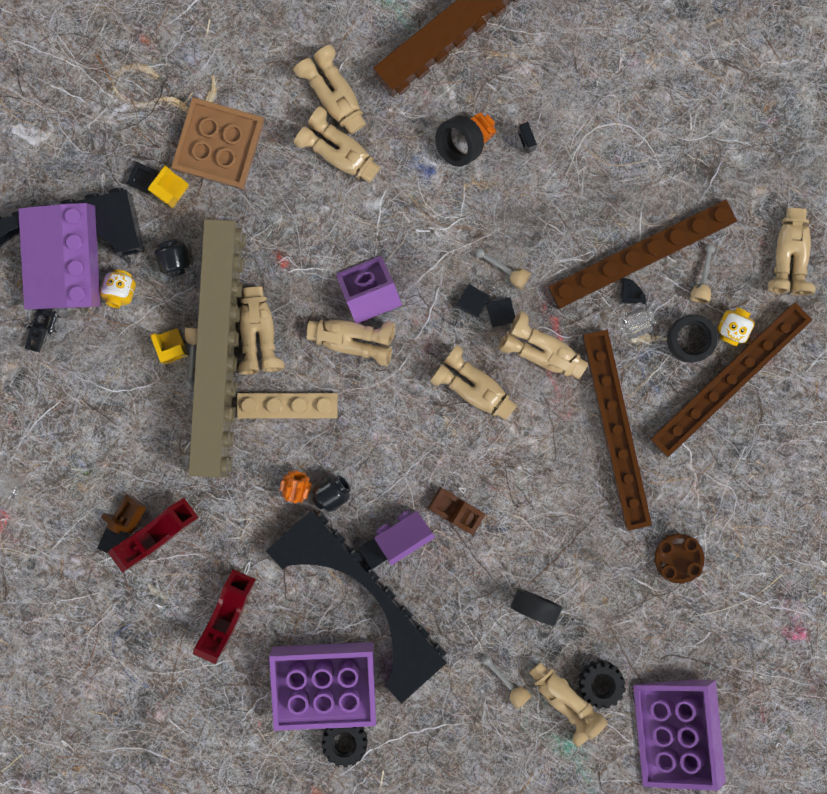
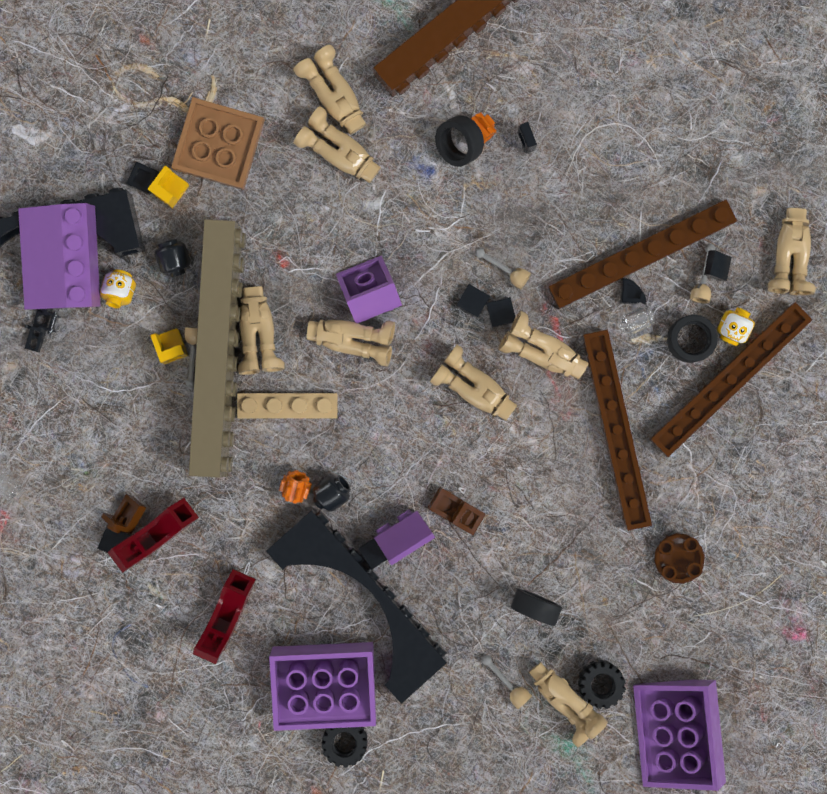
(717, 265): none -> black tile

